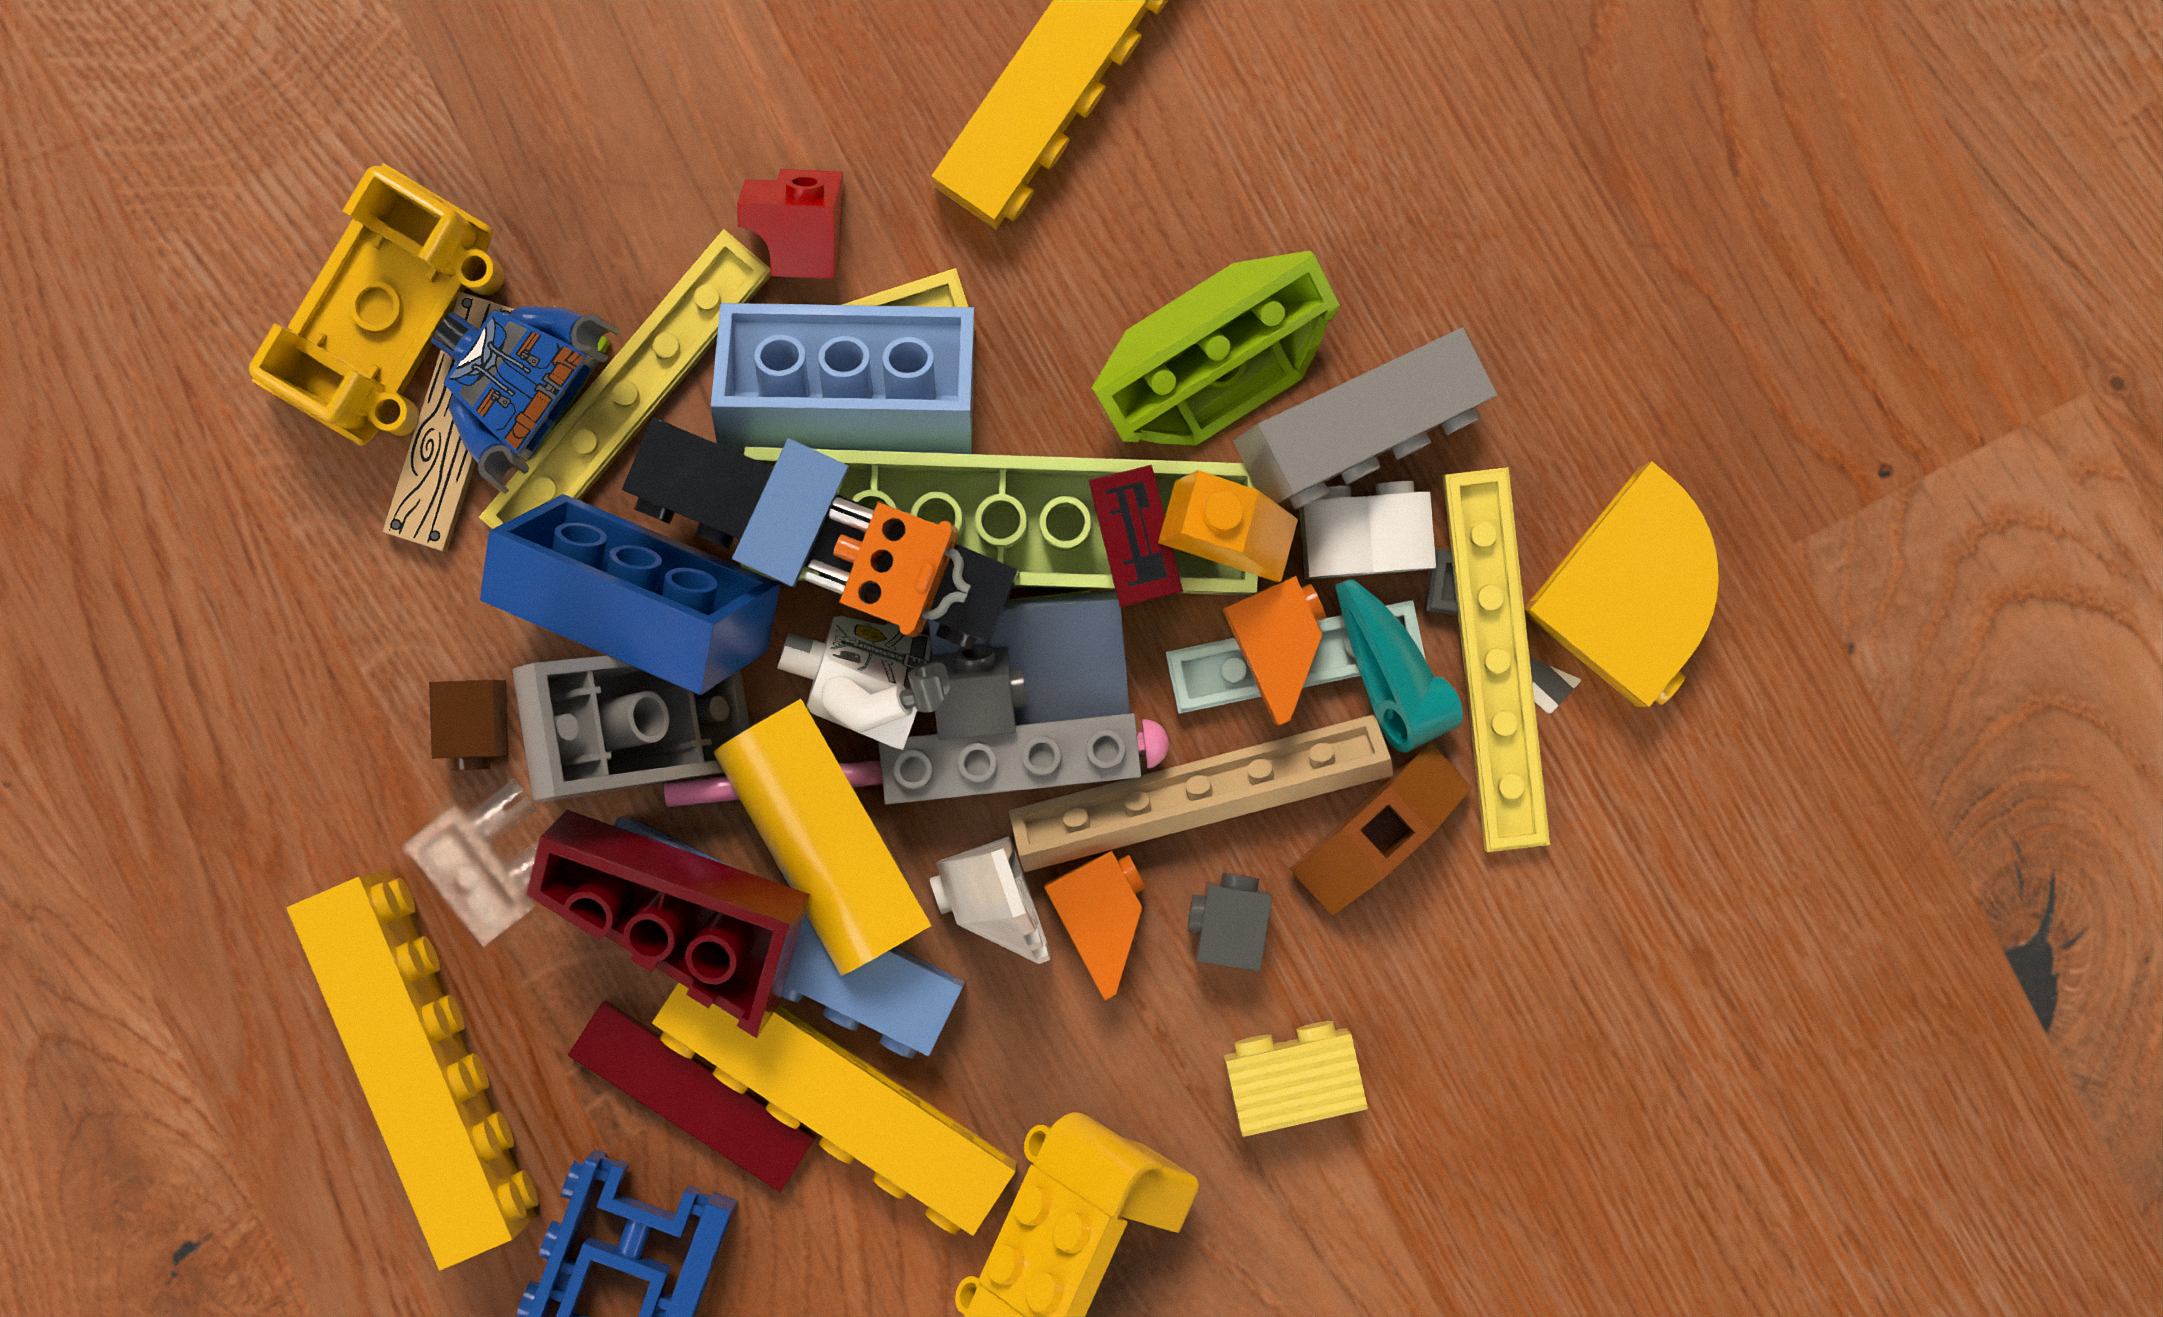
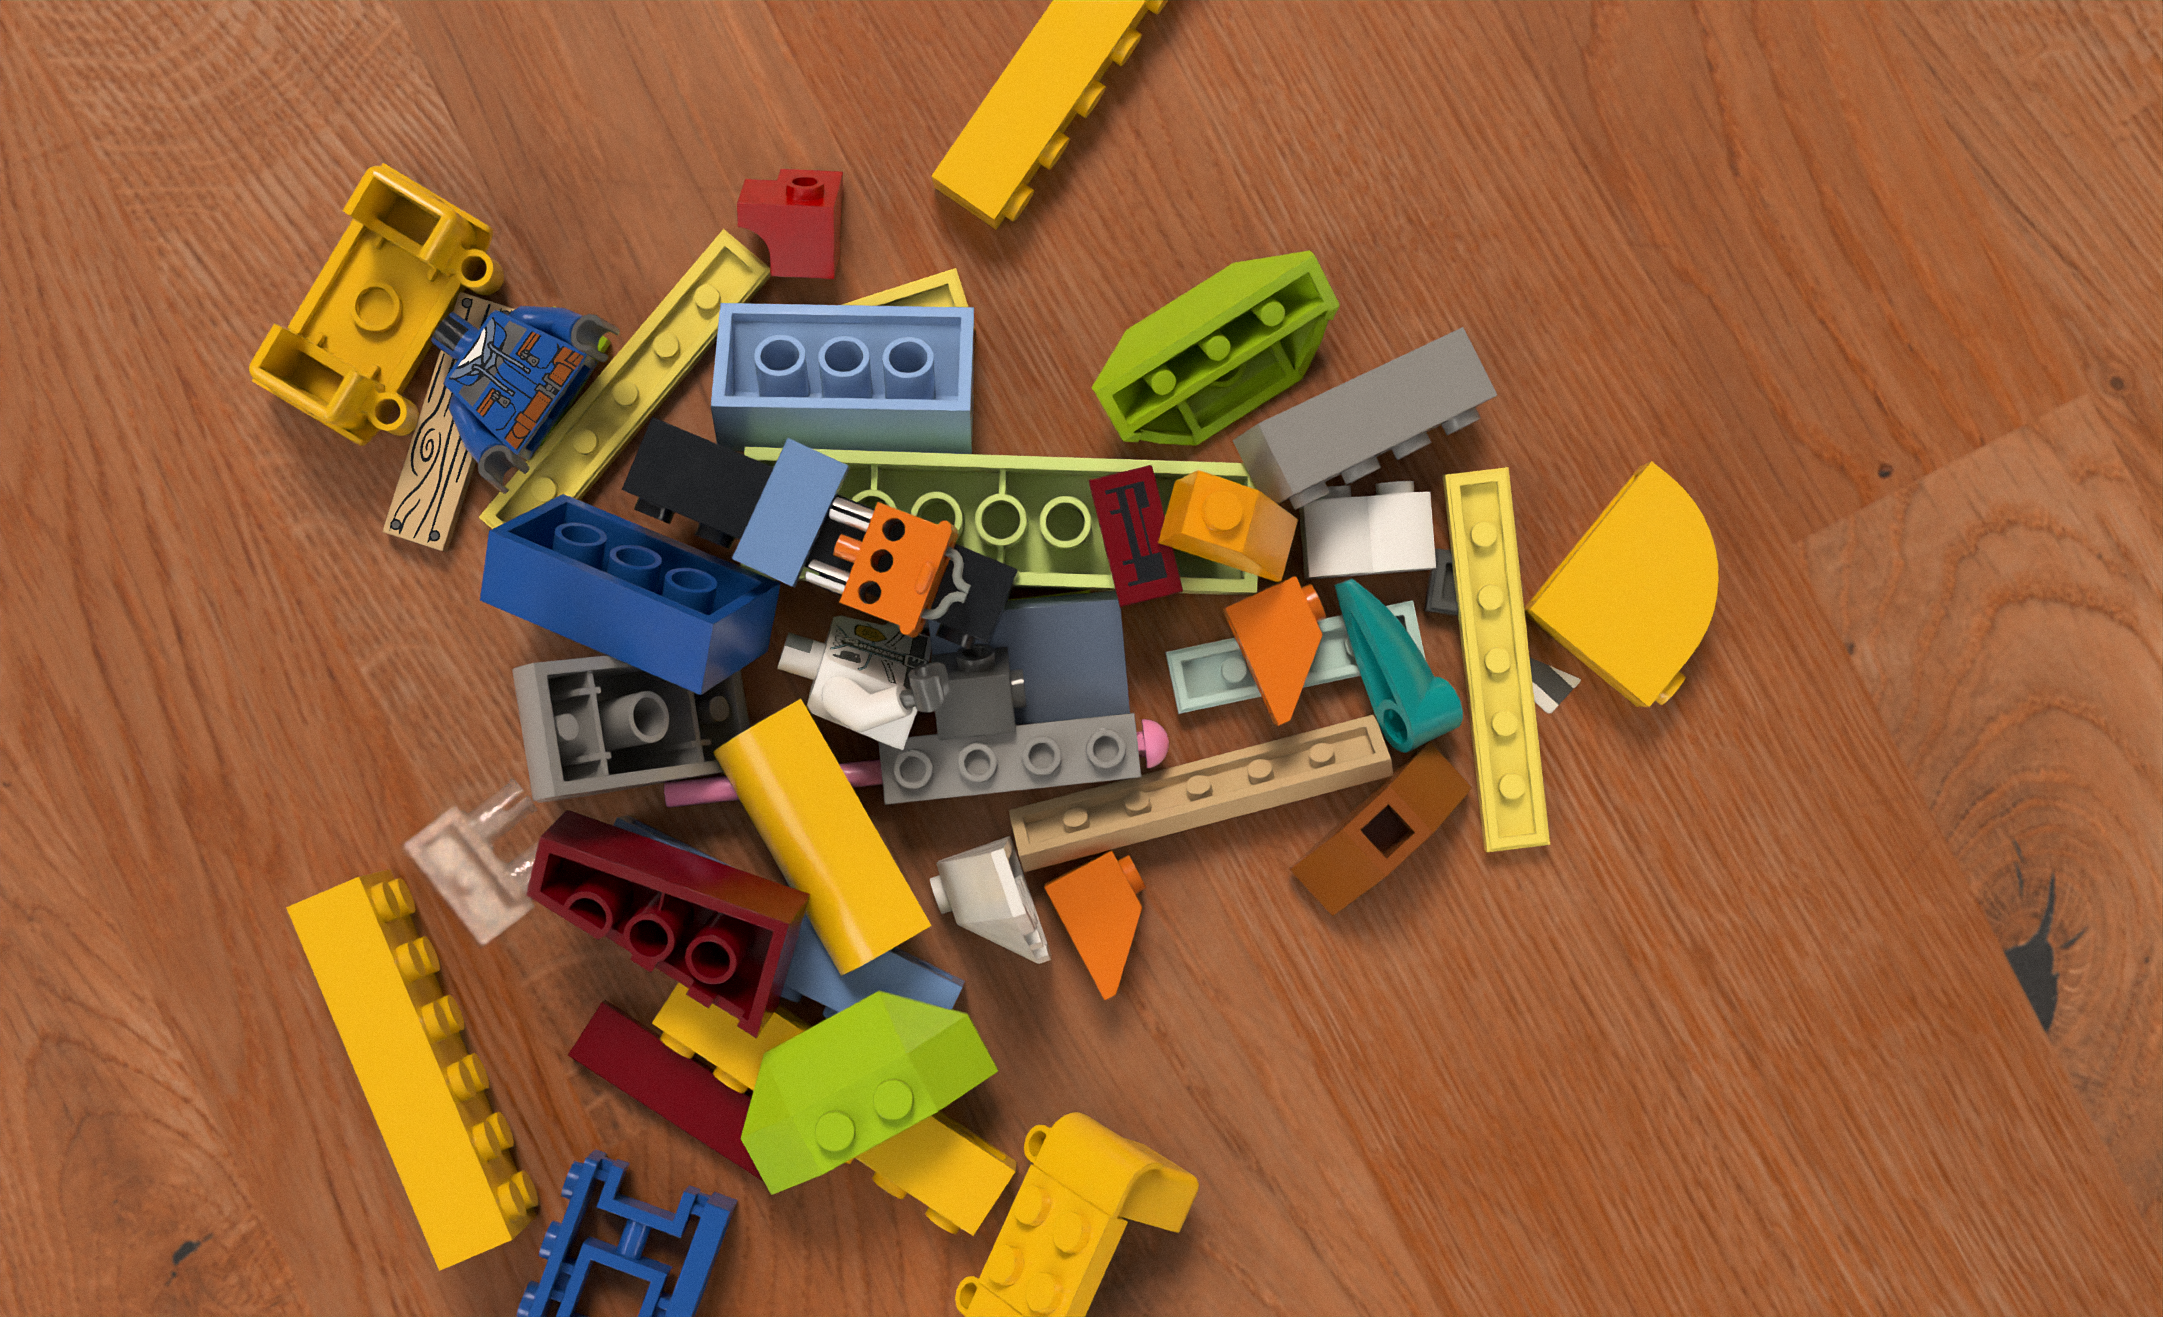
(468, 722): reddish brown brick -> none
(858, 1084): none -> lime wedge
(1231, 922): dark grey brick -> none
(1294, 1078): light yellow brick -> none

